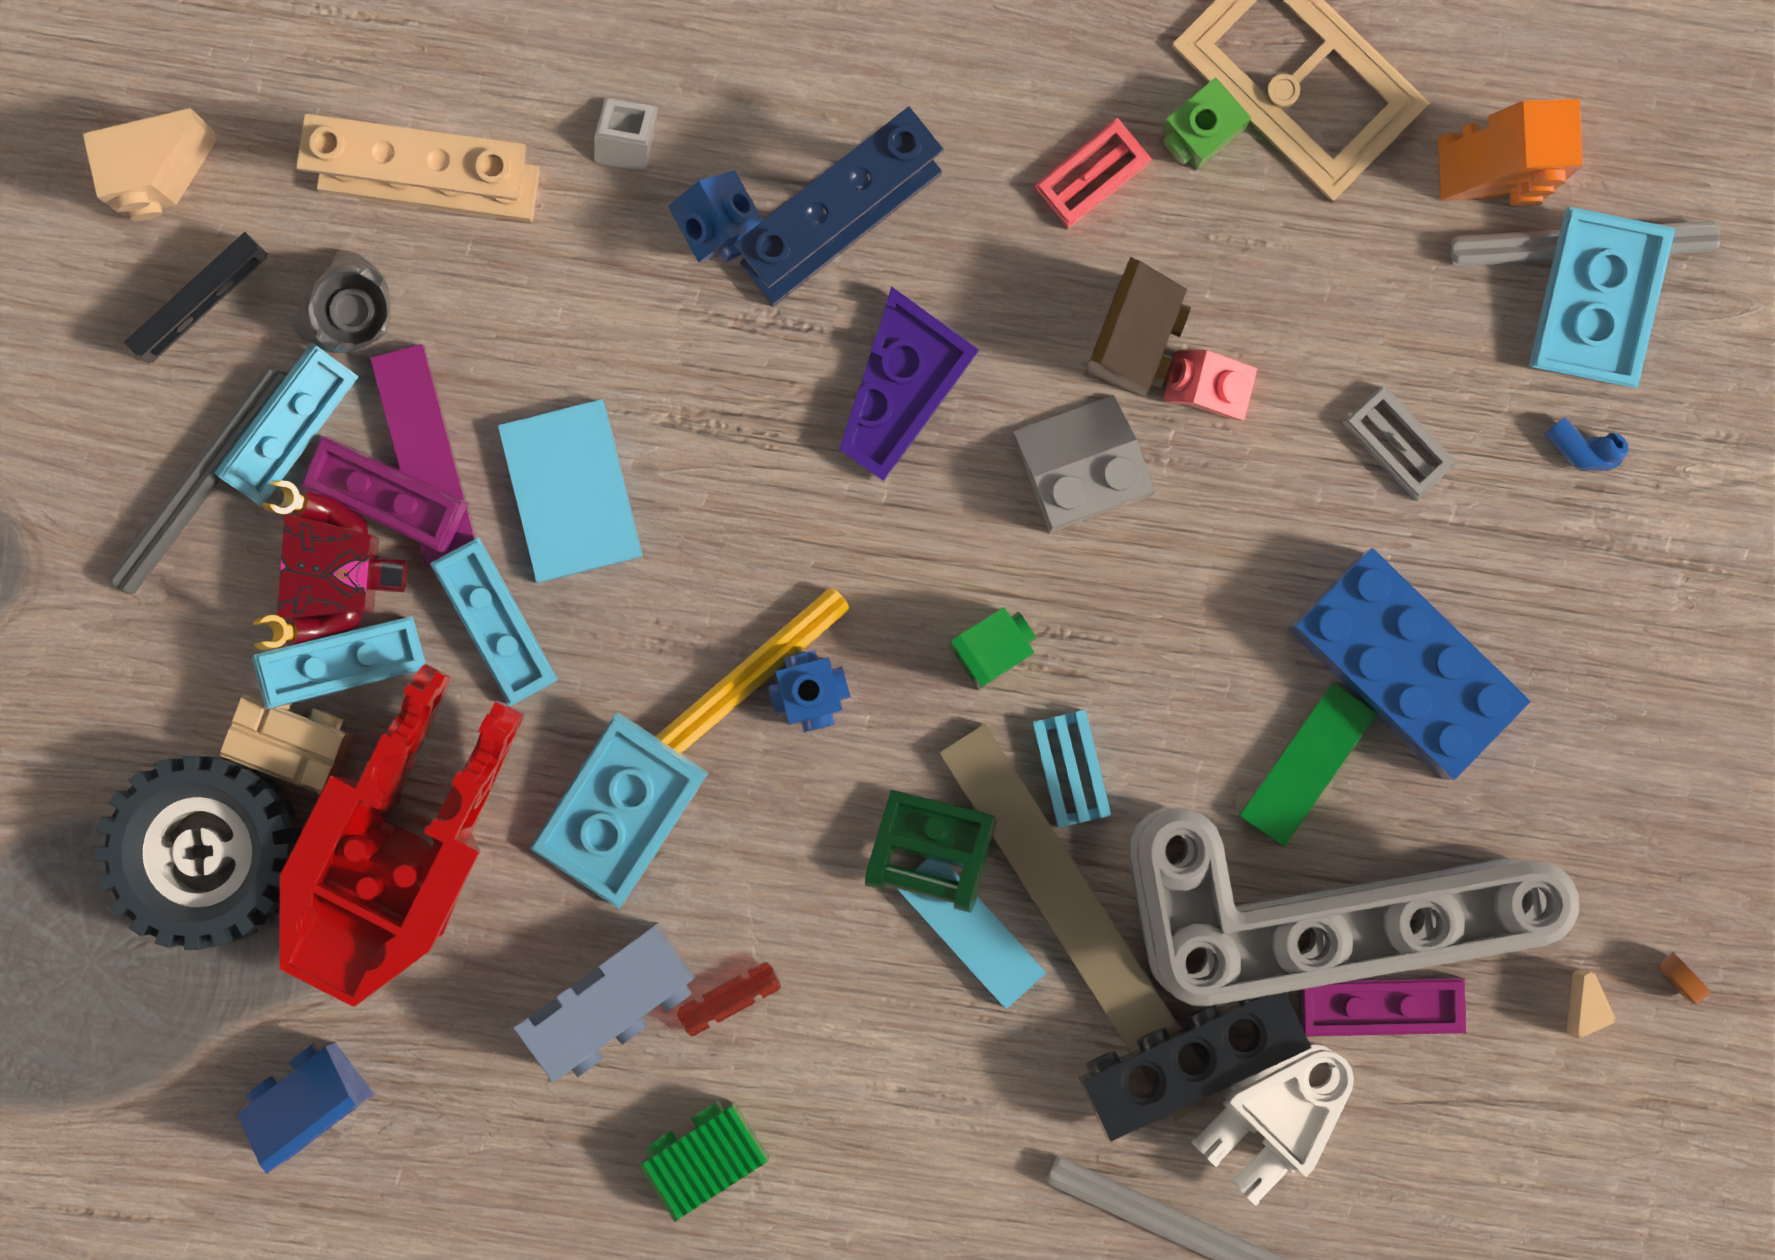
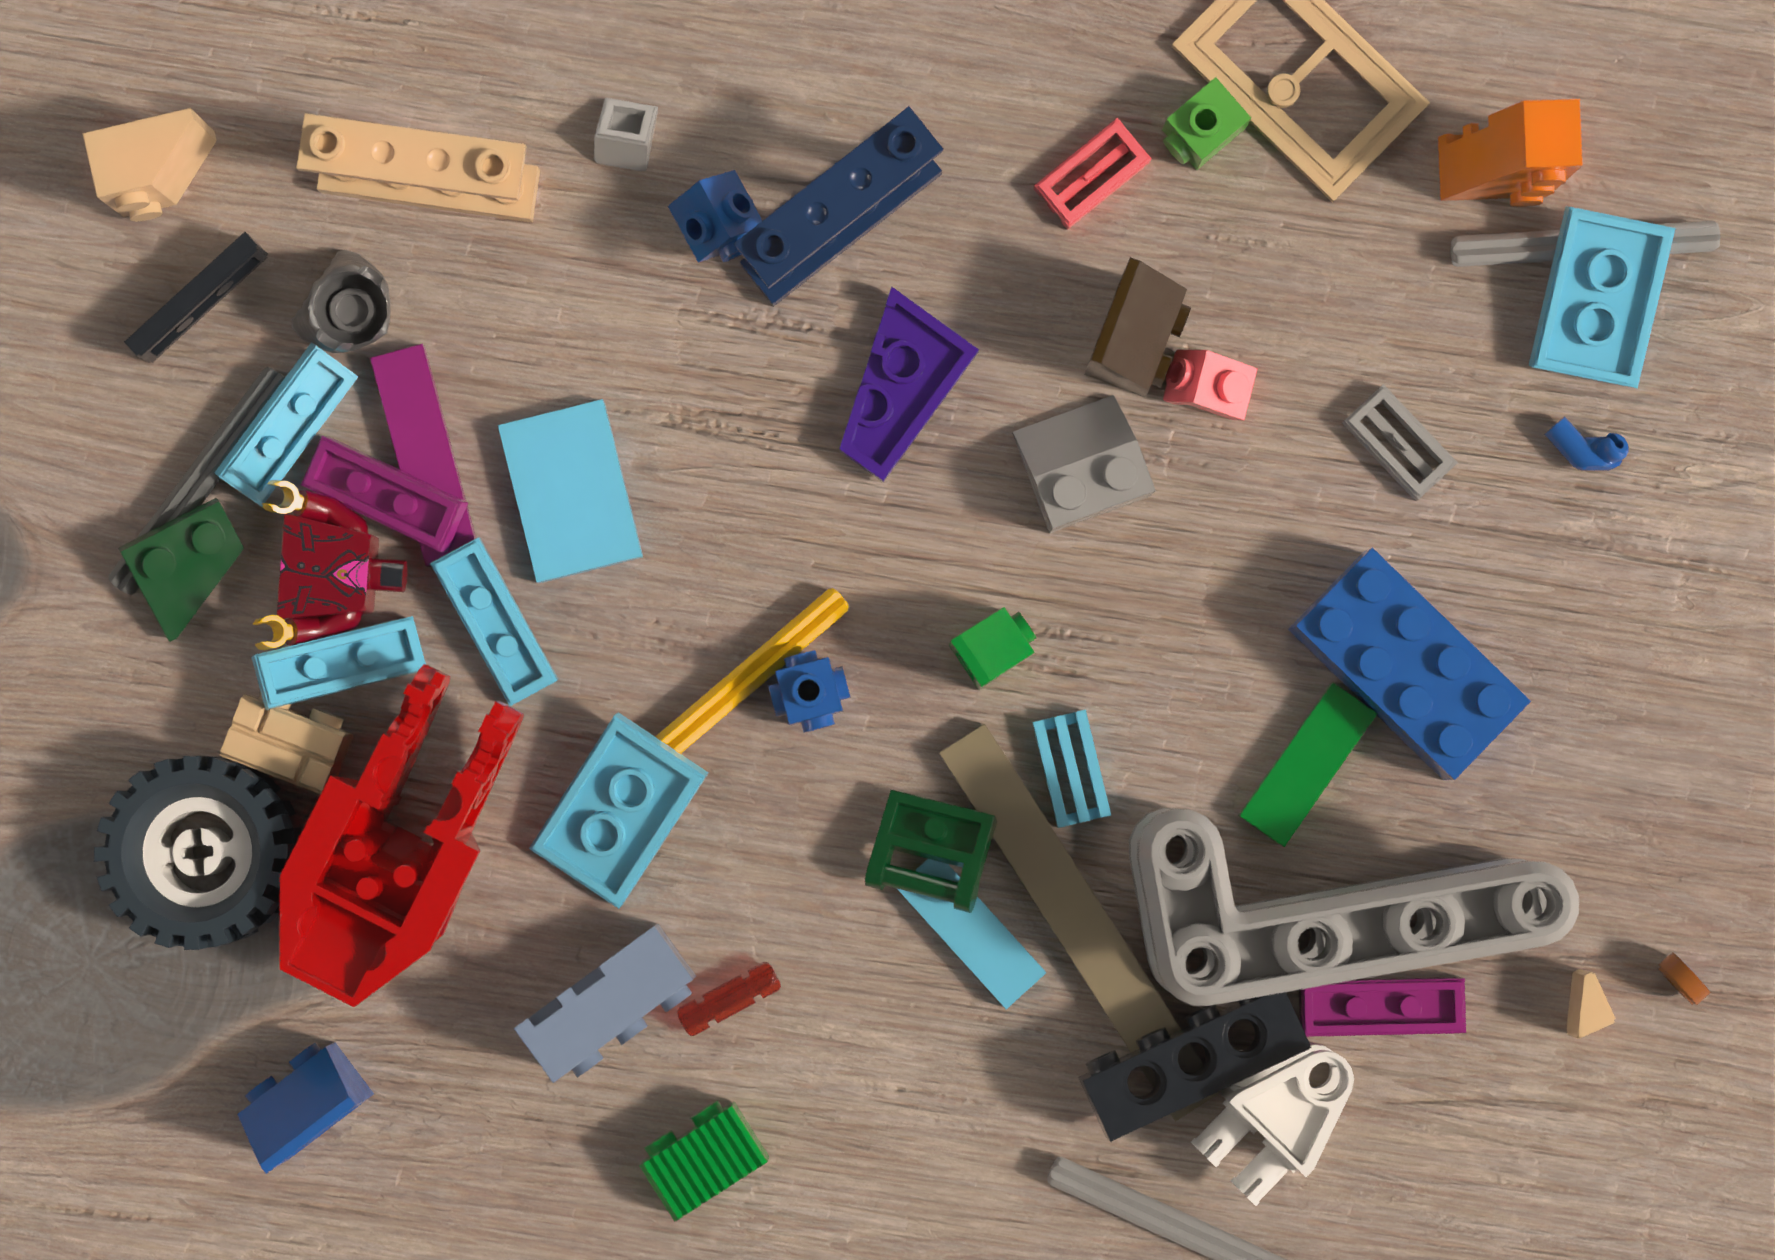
(183, 563): none -> dark green wing

